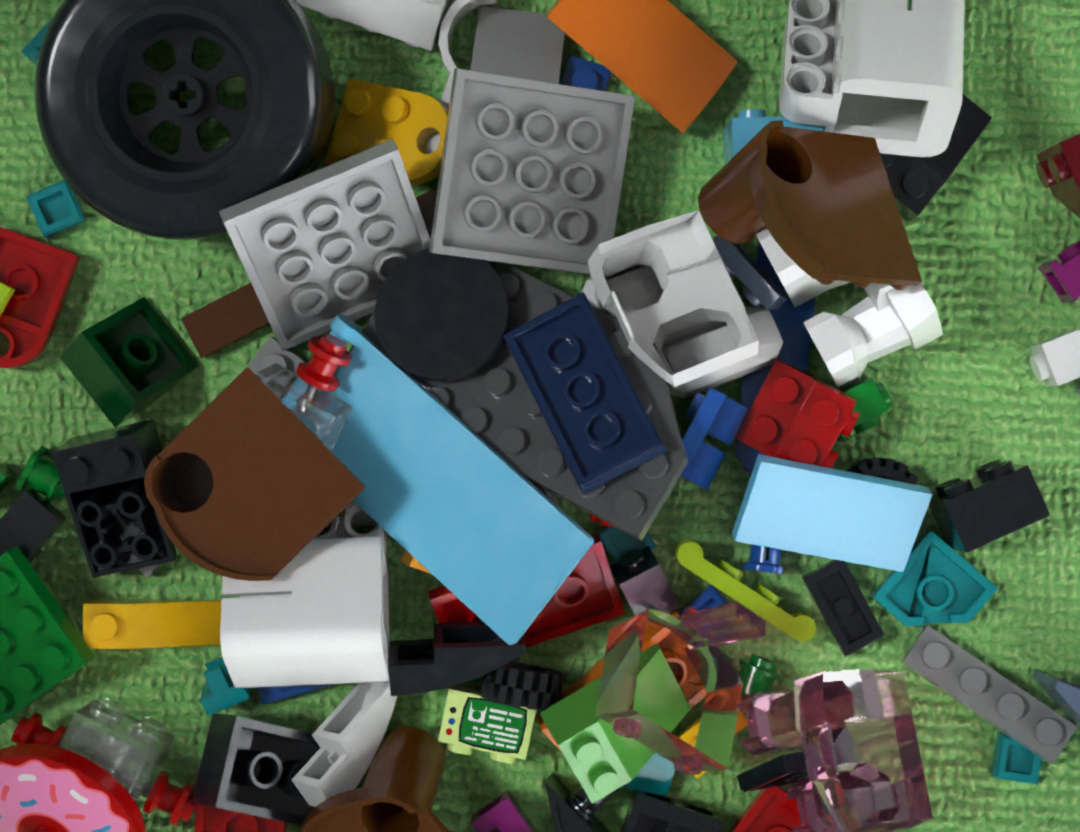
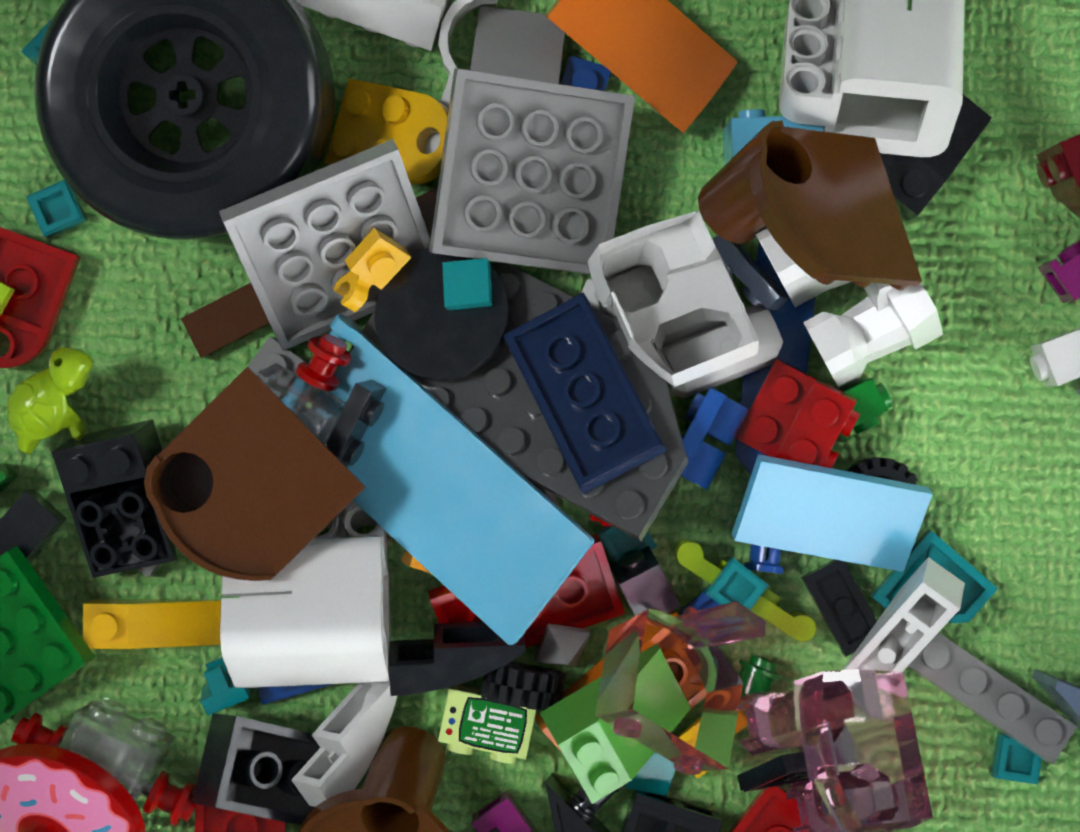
(41, 404): none -> lime animal
(41, 476): green brick -> none
(128, 361): dark green slope -> none
(359, 412): none -> black plate
(371, 262): none -> yellow plate
(467, 284): none -> teal tile
(561, 645): none -> light grey slope
(736, 584): none -> teal tile
(910, 620): none -> white slope
(988, 505): black brick -> none

